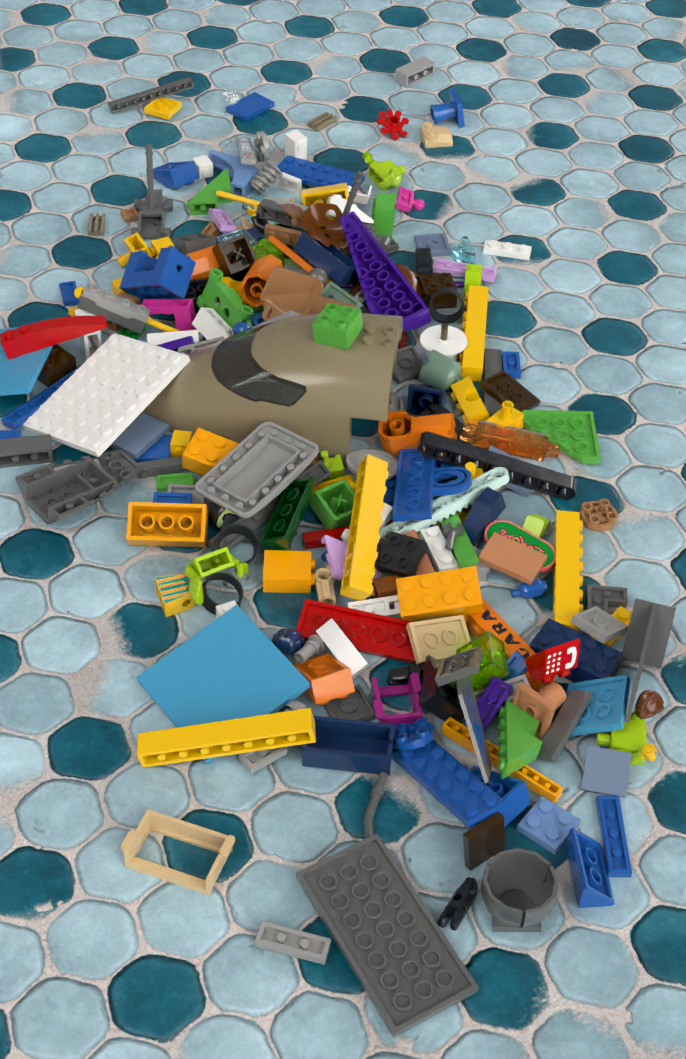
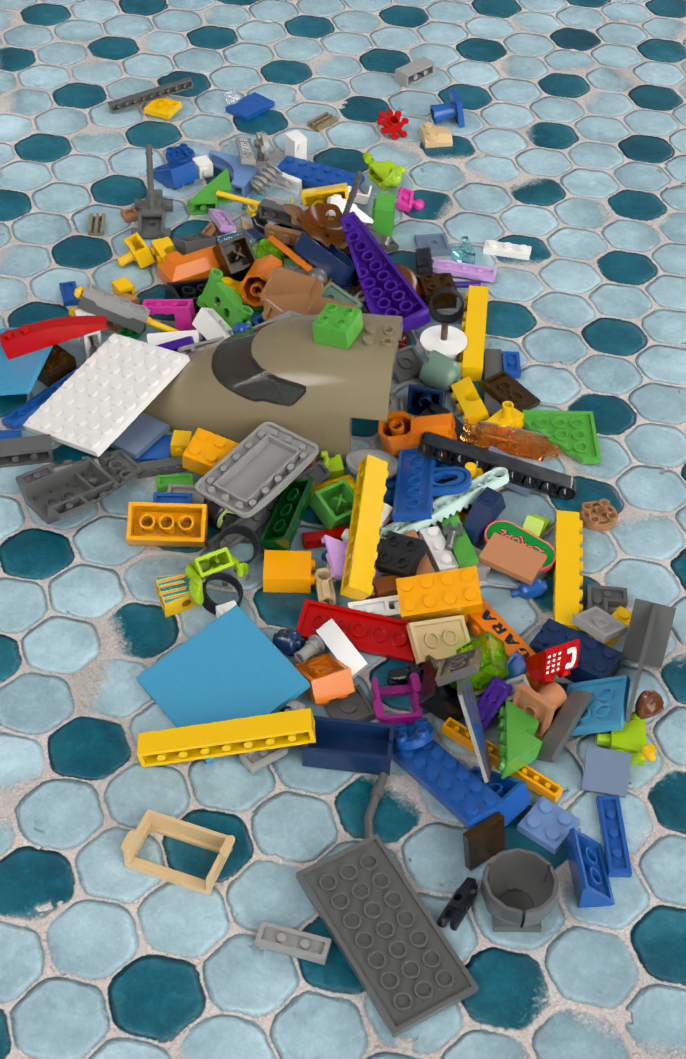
(158, 278): blue piece -> none
(179, 153): none -> blue tile
(472, 276): lime slope -> none

